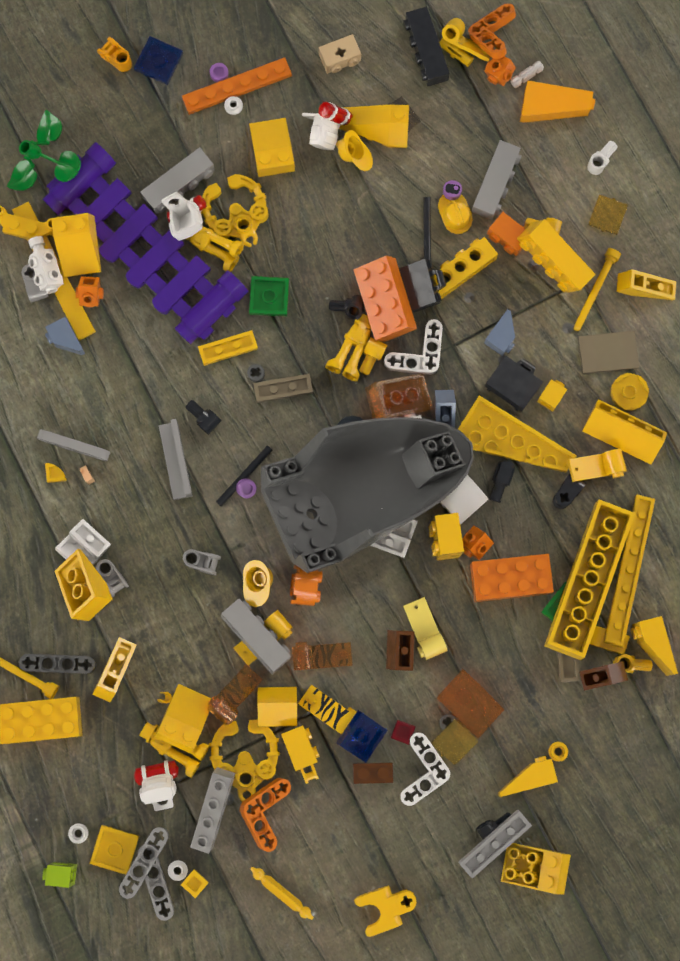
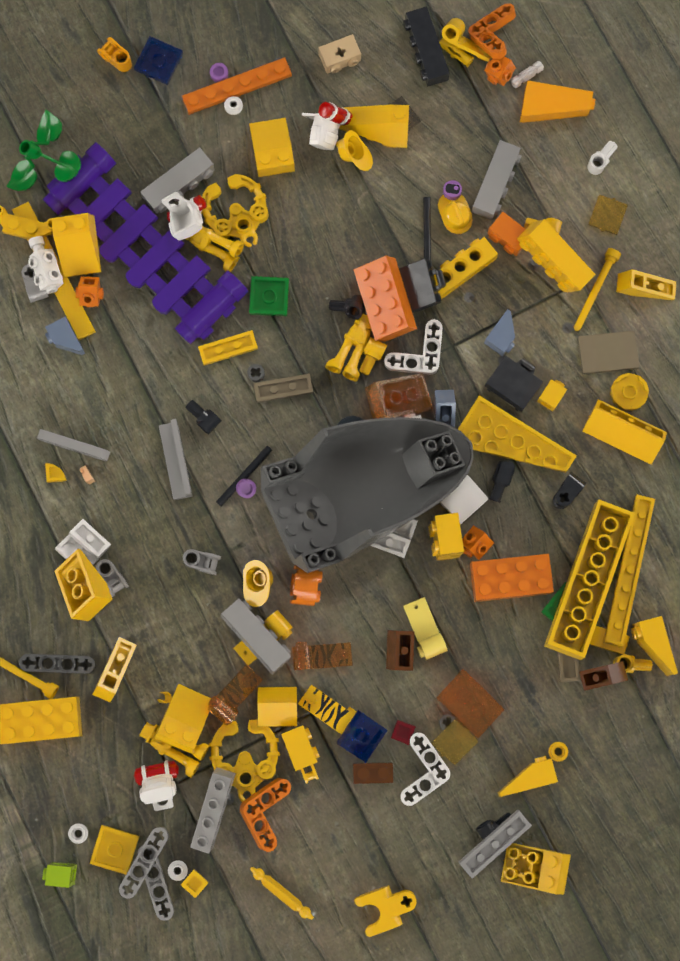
(596, 466): yellow door -> none

